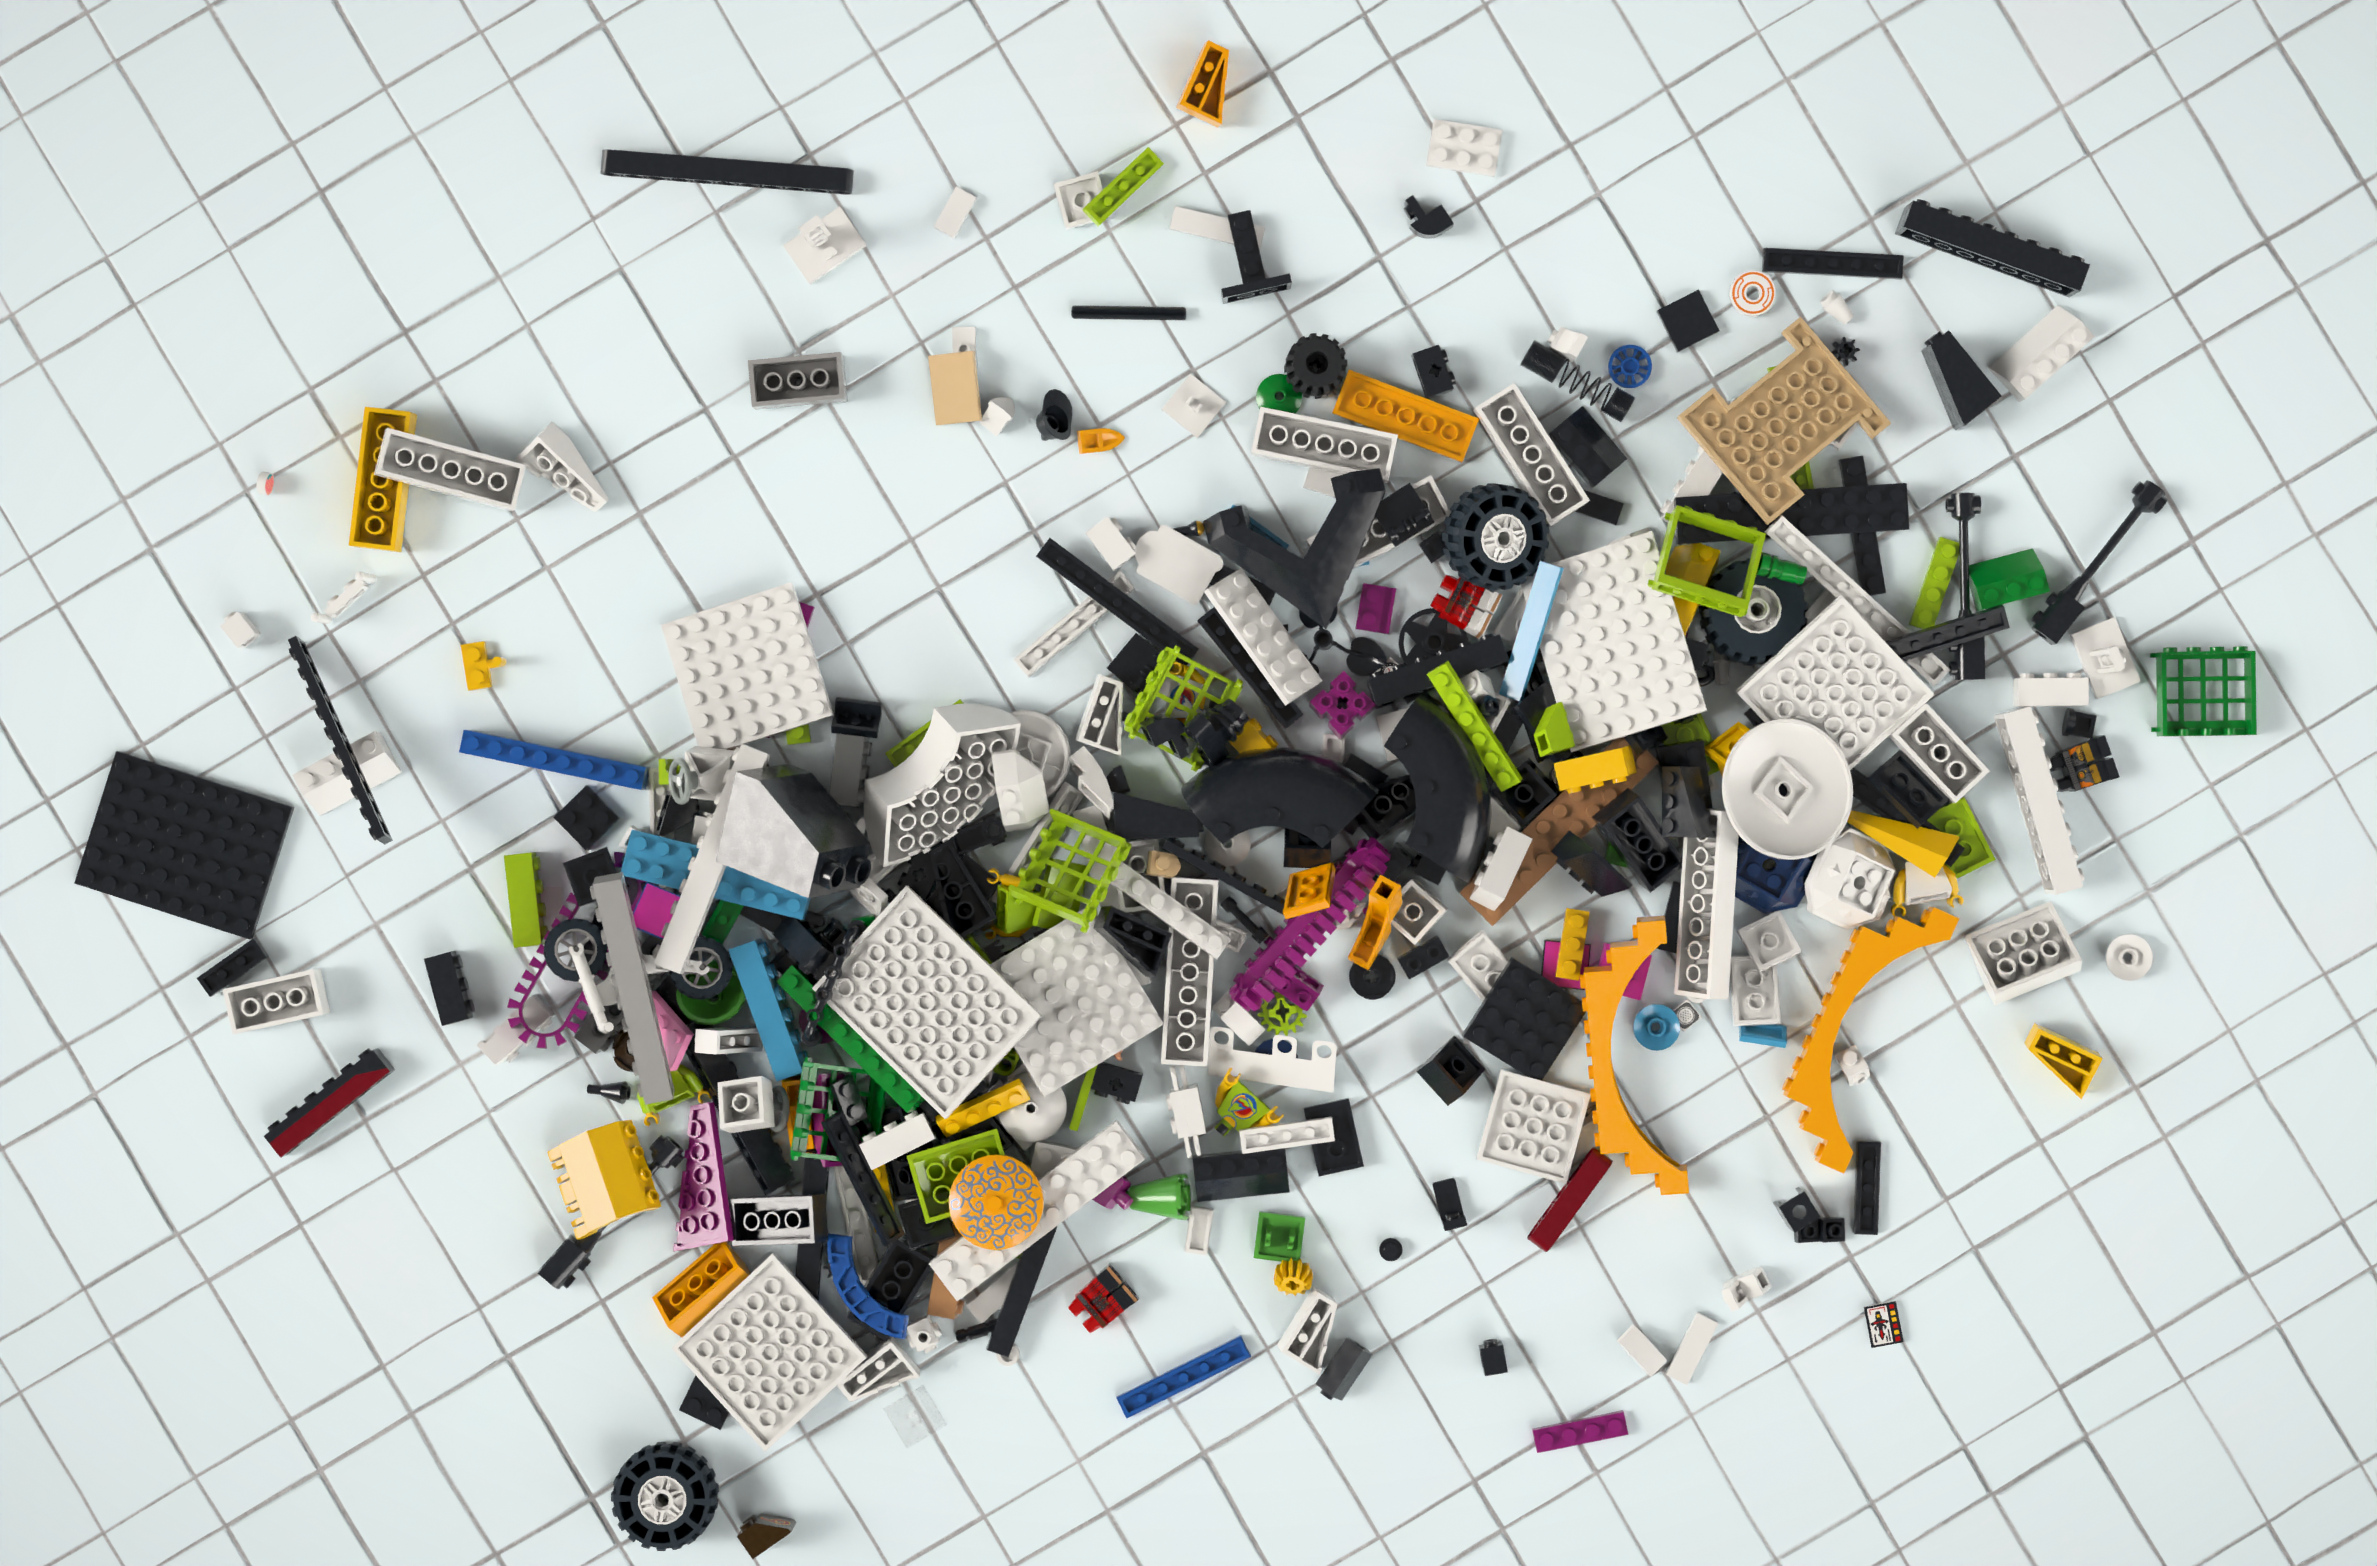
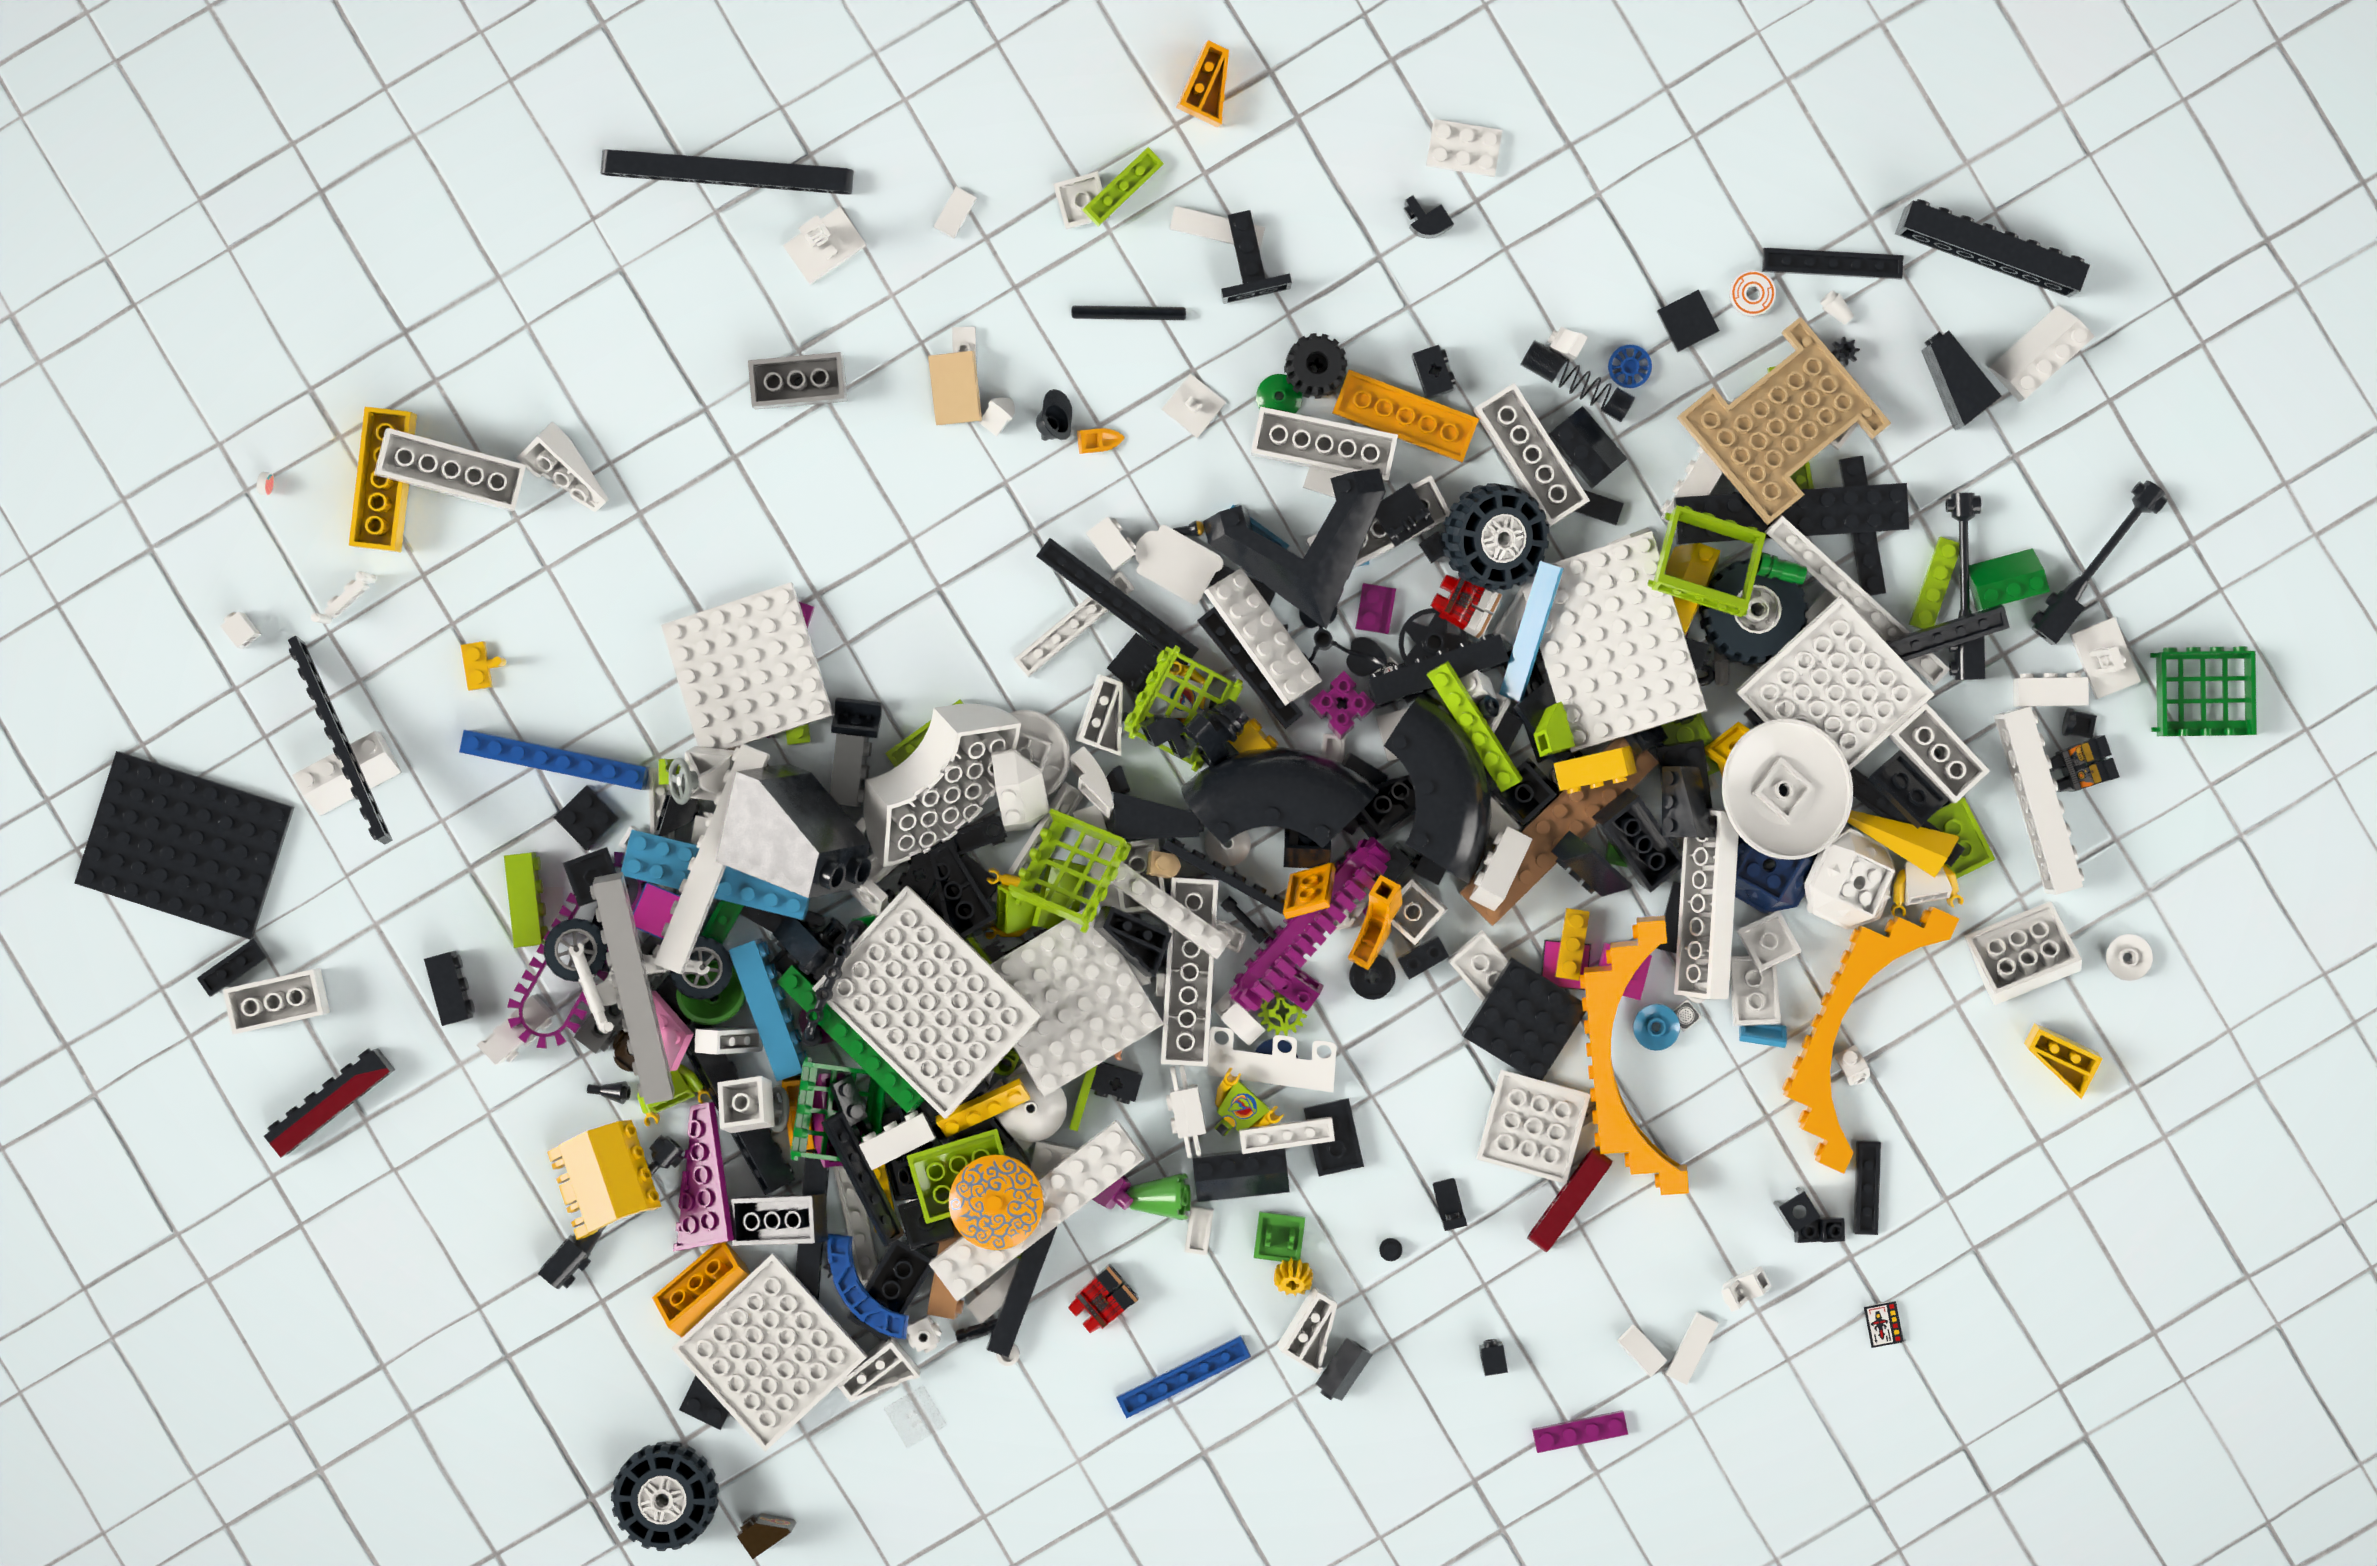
(1160, 984): none -> white tile
(1451, 1071): black slope -> none

